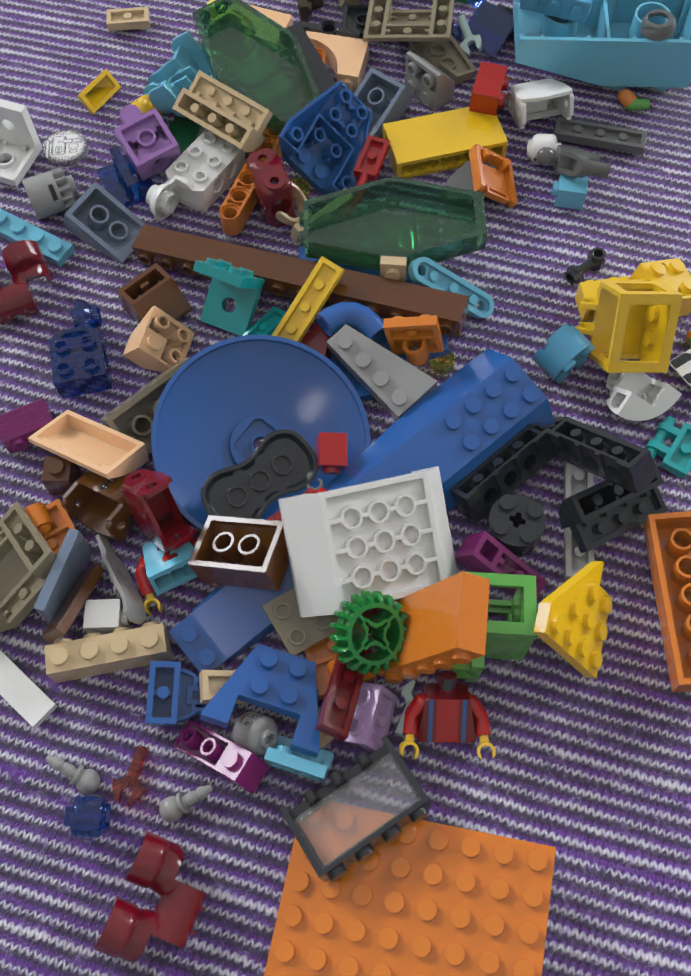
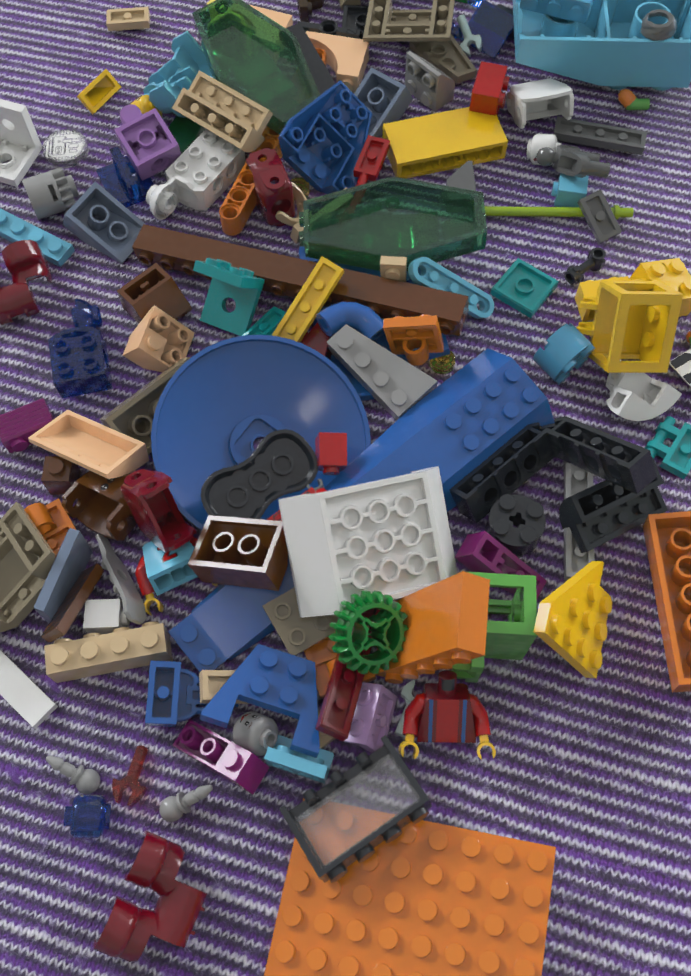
(494, 183): orange container -> none
(524, 287): none -> teal tile
(550, 211): none -> lime bar
(599, 216): none -> dark grey plate

